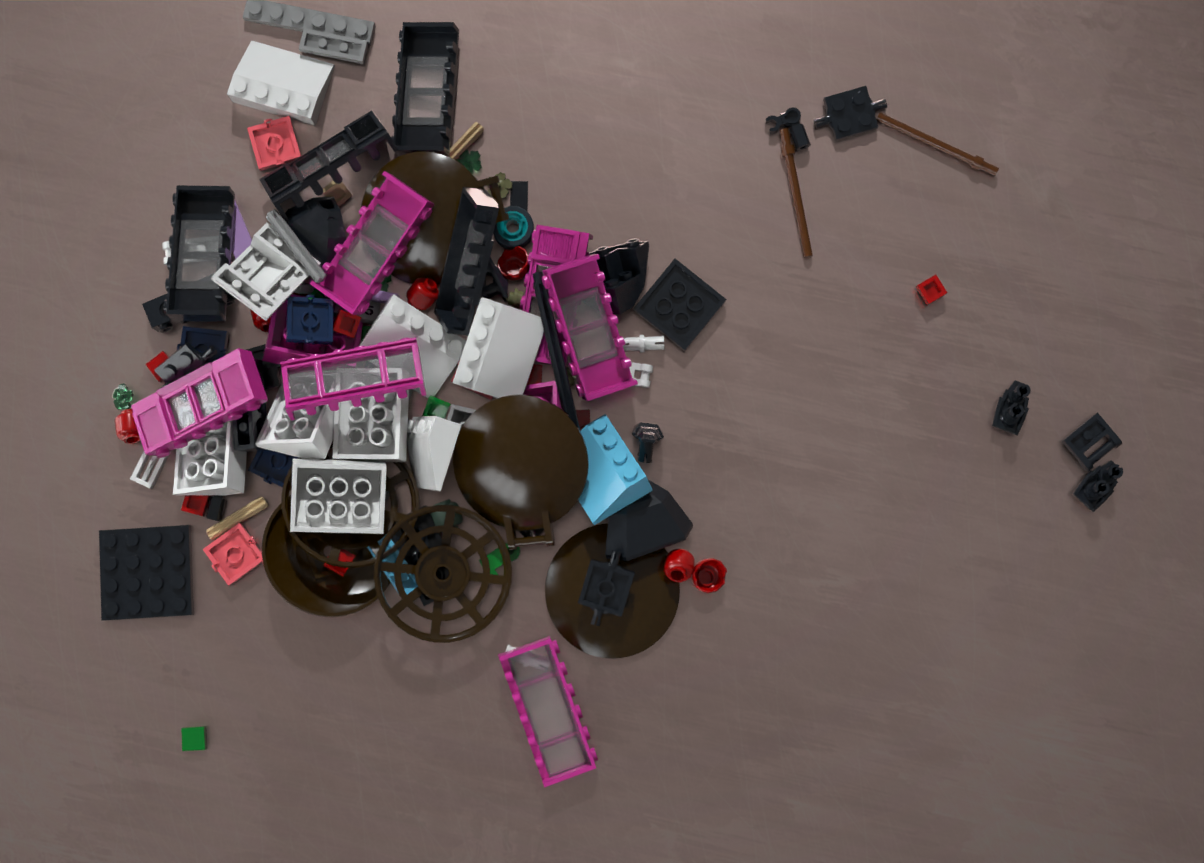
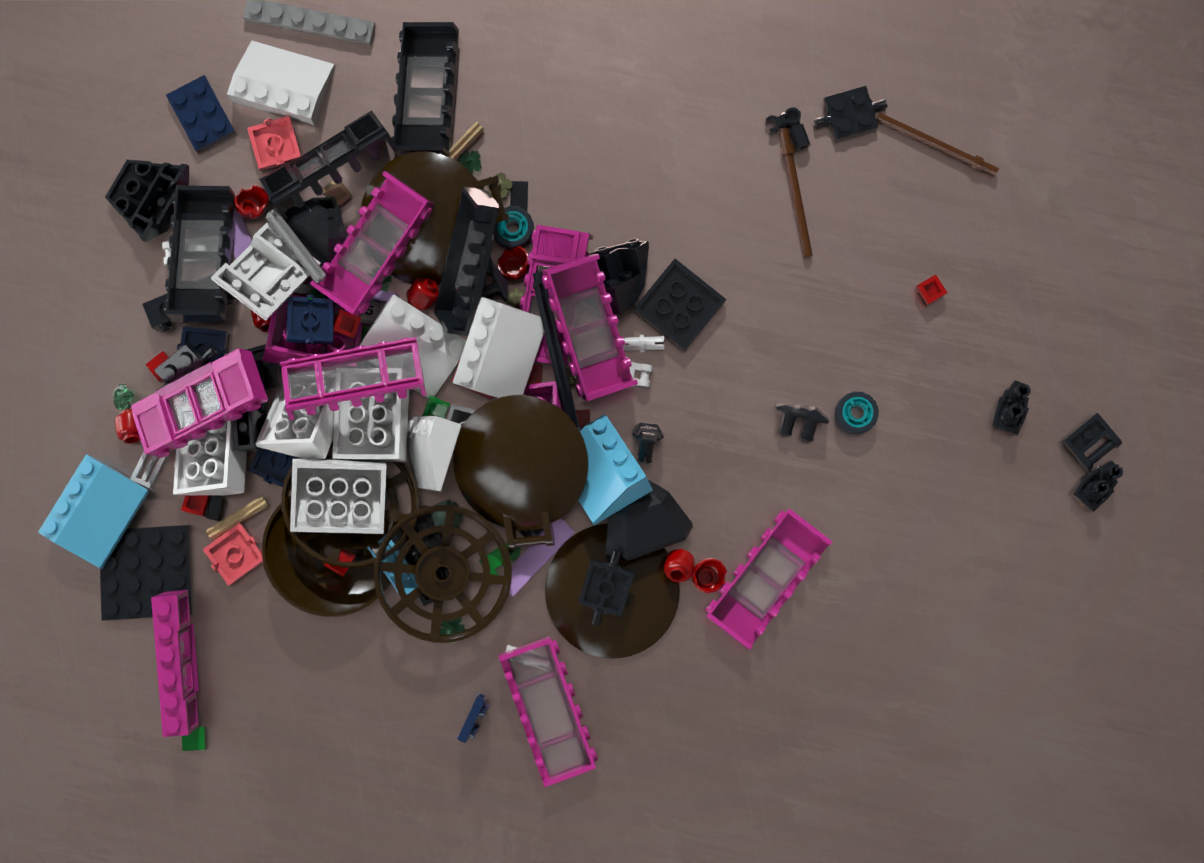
(93, 511): none -> medium azure slope
(145, 195): none -> black wedge
(176, 663): none -> dark pink window
(200, 113): none -> dark blue plate
(251, 202): none -> red hair
(333, 46): light grey plate -> none
(452, 627): none -> clear green plant
(477, 711): none -> dark blue plate
(536, 556): none -> lavender tile
(767, 578): none -> dark pink window
(811, 415): none -> black connector
(868, 409): none -> wheel

